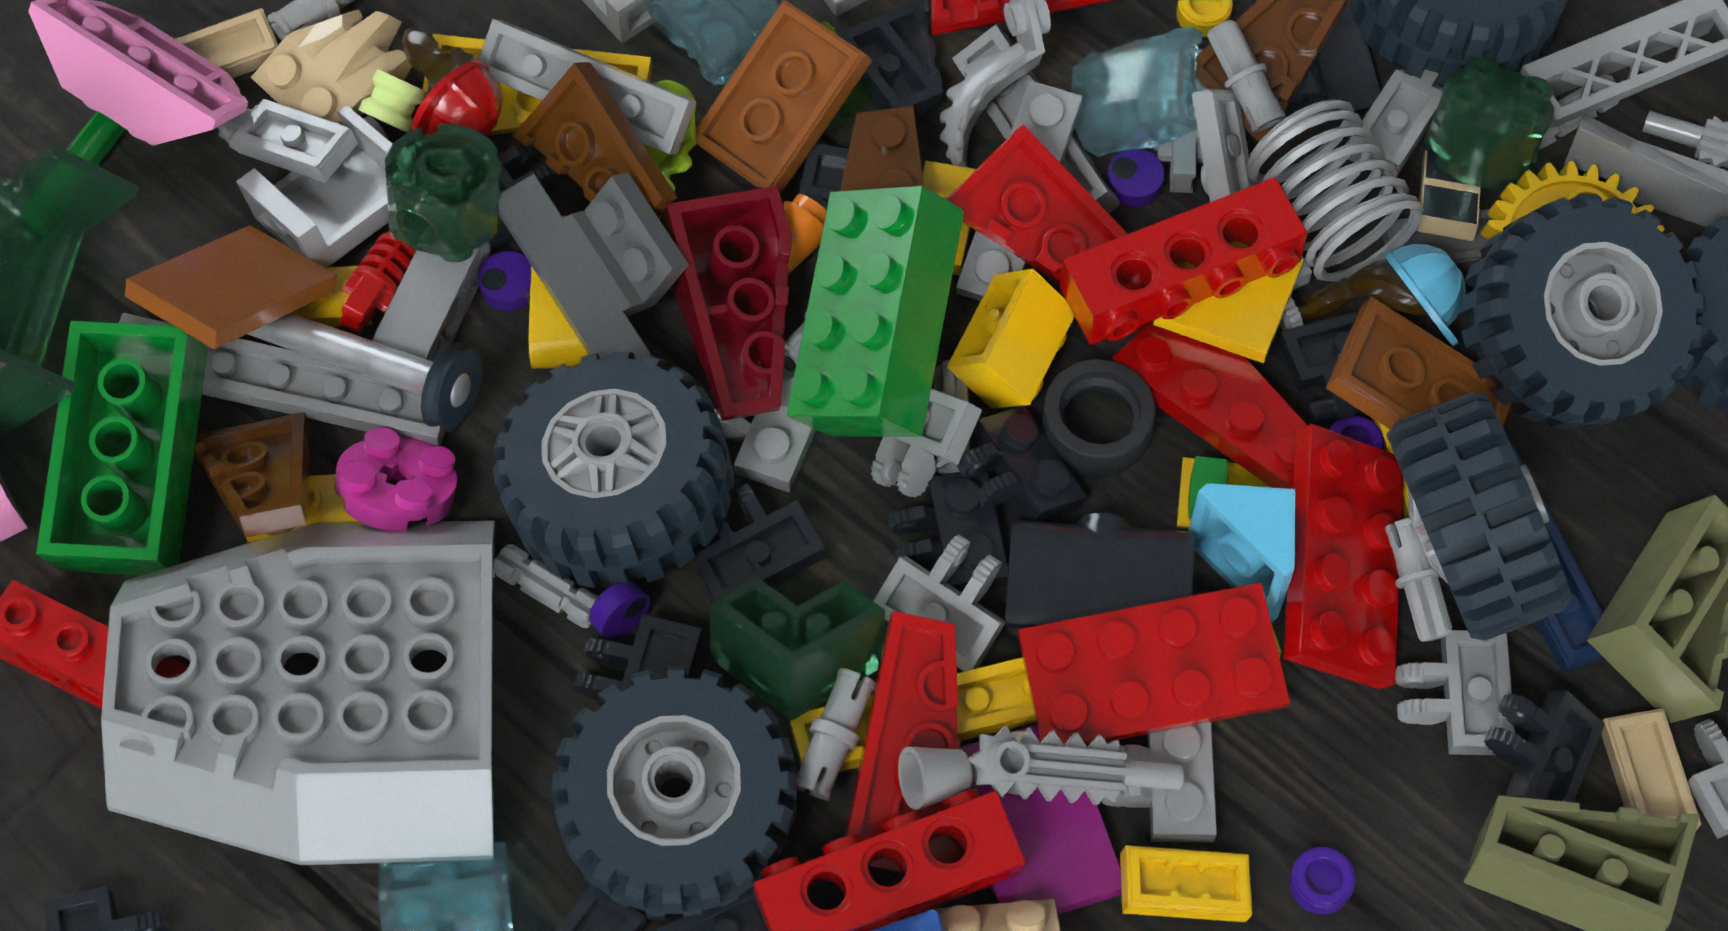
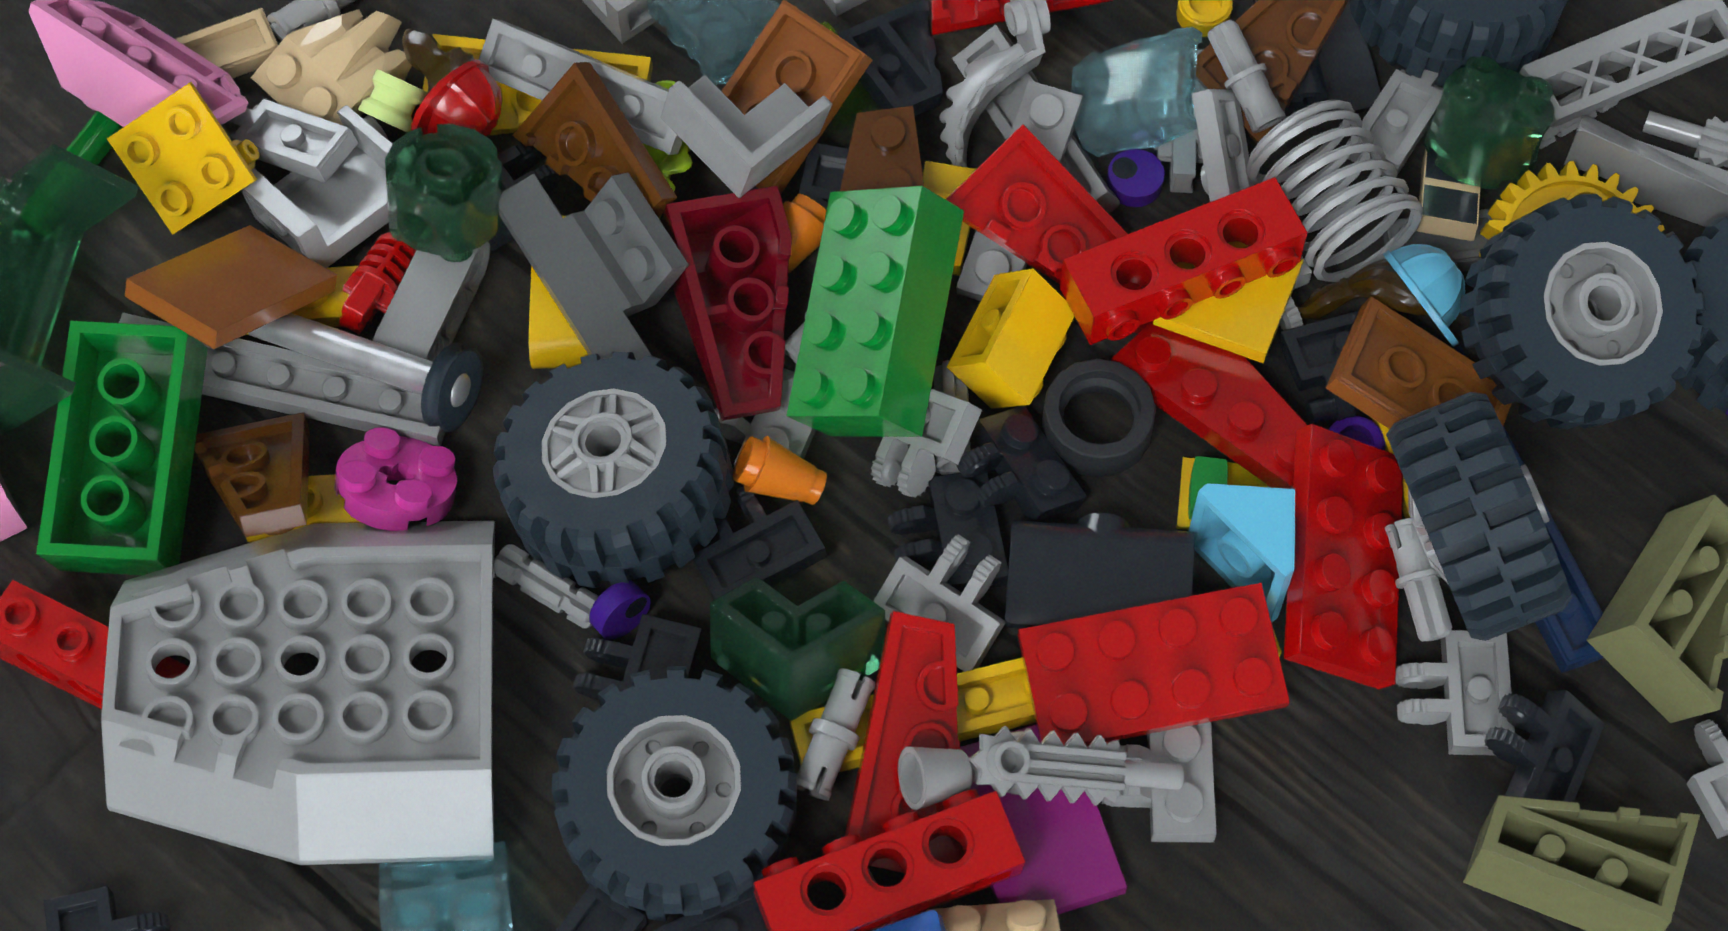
(184, 158): none -> yellow hinge
(505, 280): dark purple tile -> none
(738, 145): none -> light grey panel
(777, 472): none -> orange cone
(1185, 884): yellow plate -> none
(1322, 880): dark purple tile -> none
(1647, 764): tan tile -> none

